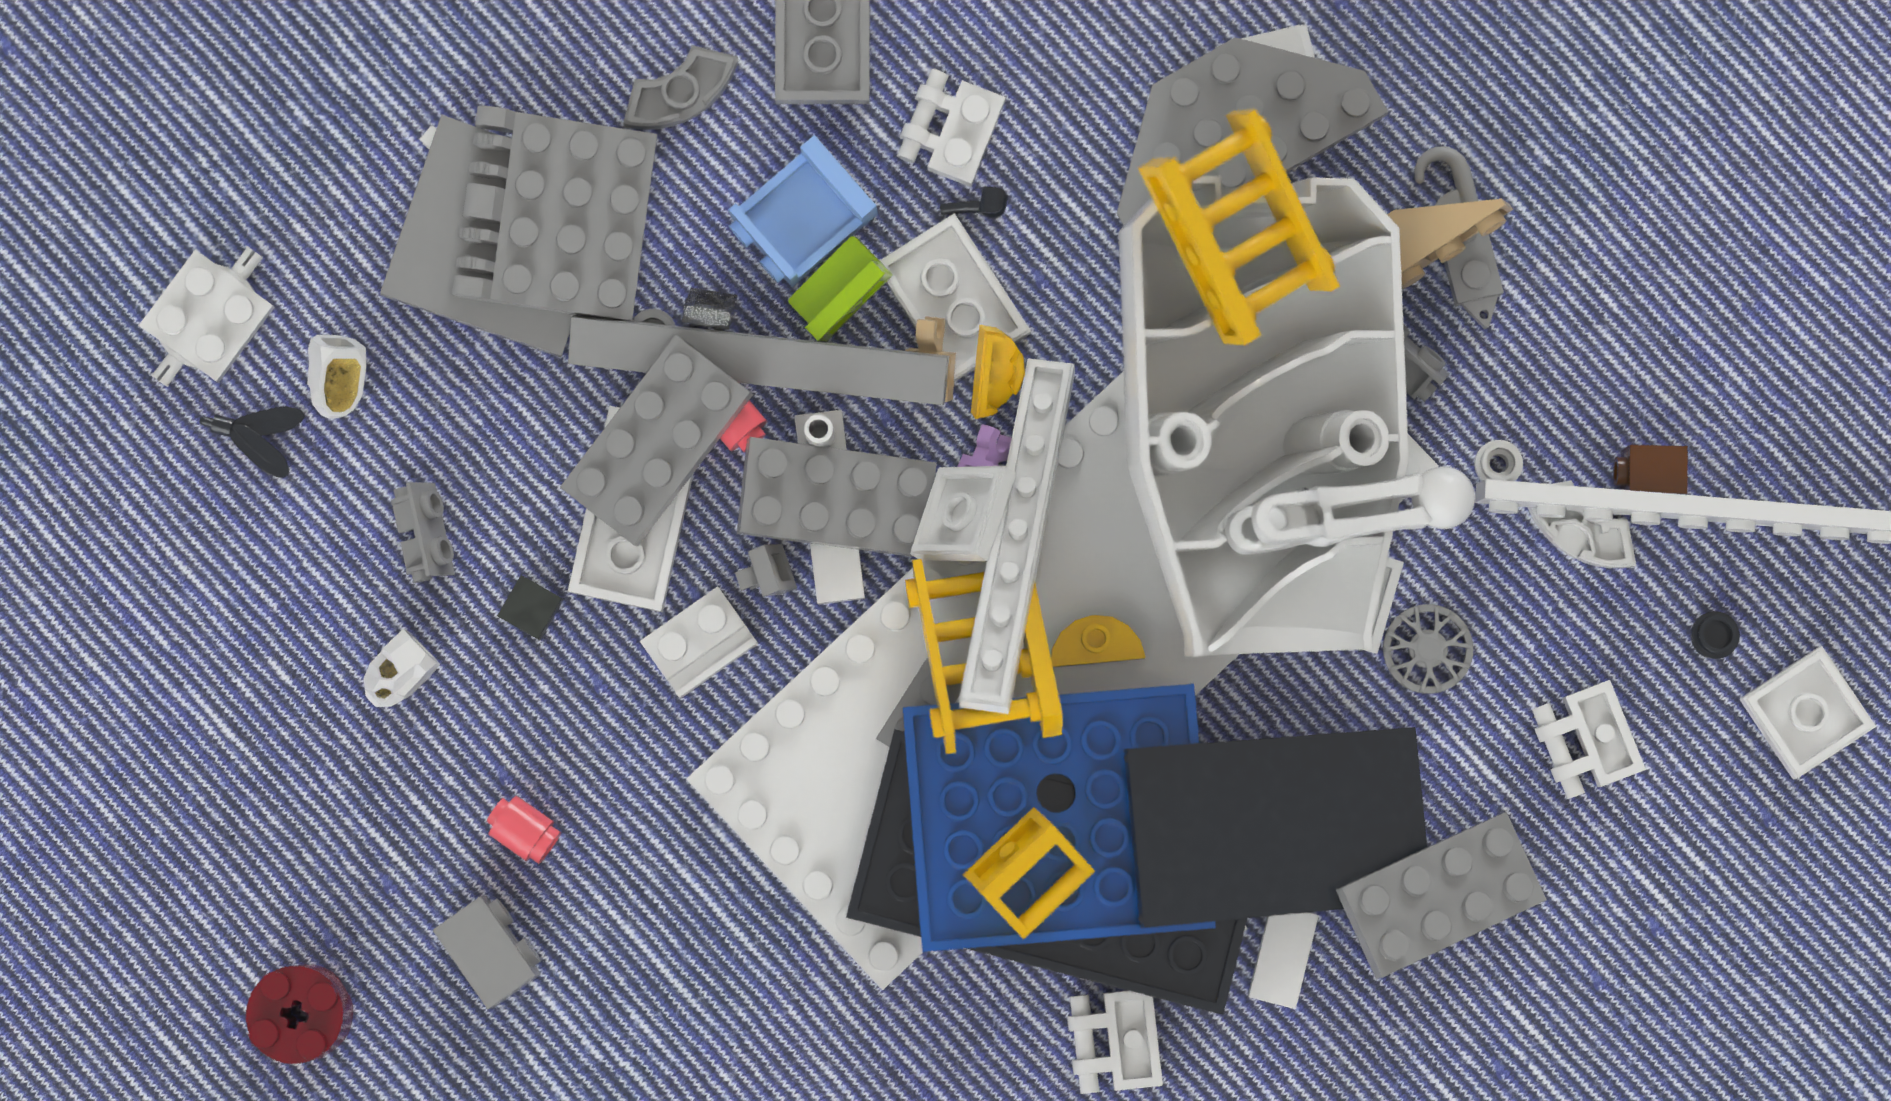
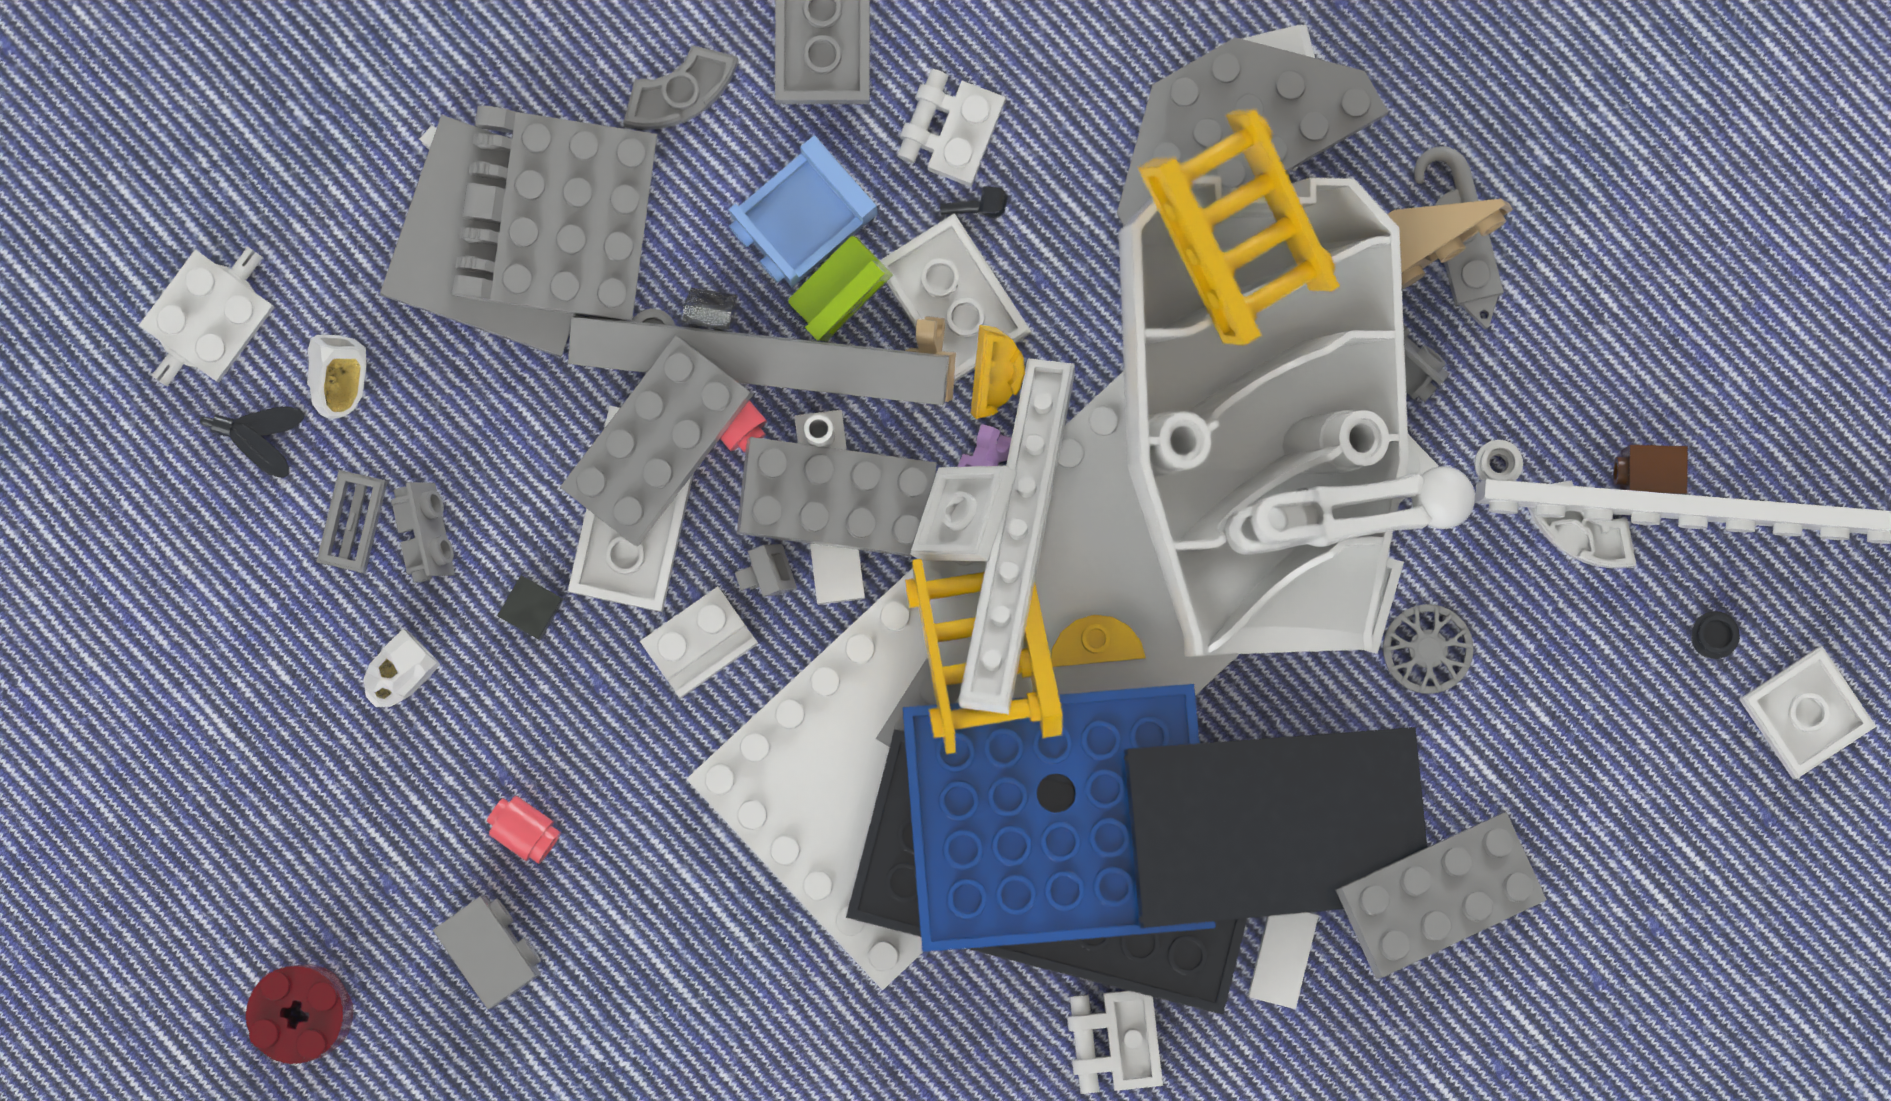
(370, 524): none -> light grey tile
(1014, 857): yellow tile -> none
(1602, 735): white plate -> none

